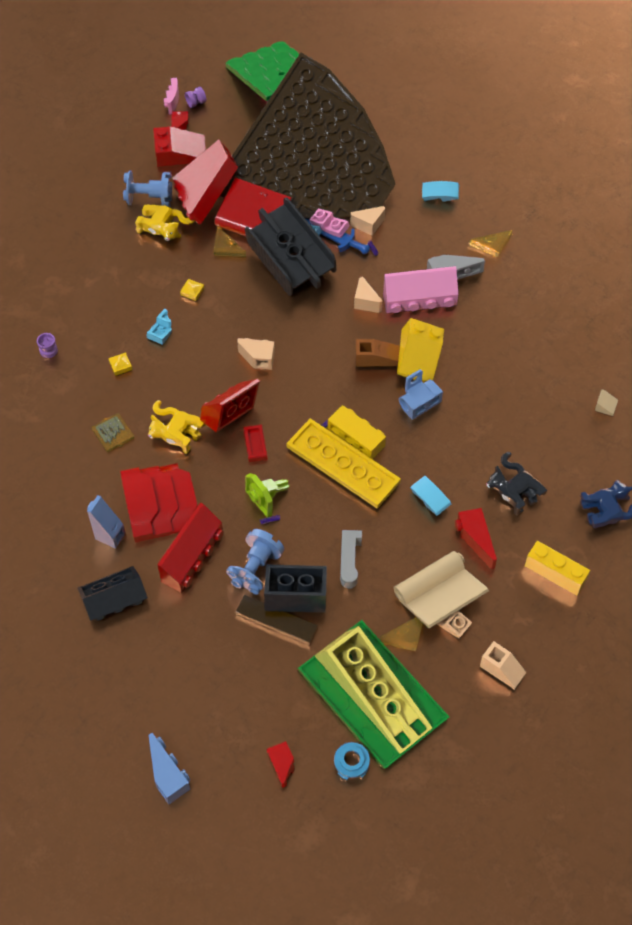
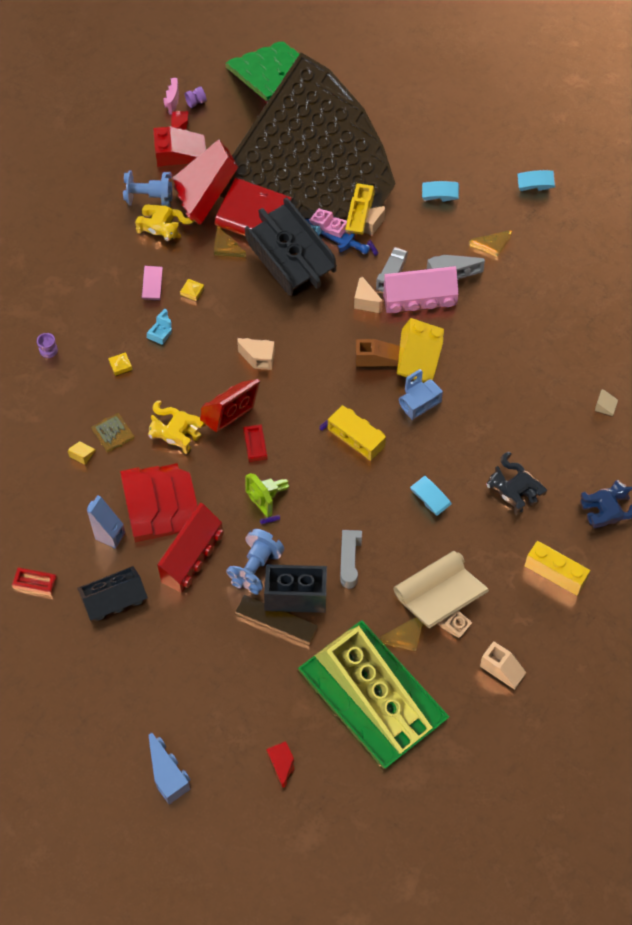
(34, 588): none -> red tile
(81, 452): none -> yellow slope
(152, 283): none -> bright pink slope
(343, 463): yellow plate -> none
(346, 771): dark azure piece -> none
(360, 208): none -> yellow slope
(394, 265): none -> light grey leg
(476, 534): red slope -> none
(536, 179): none -> medium azure slope

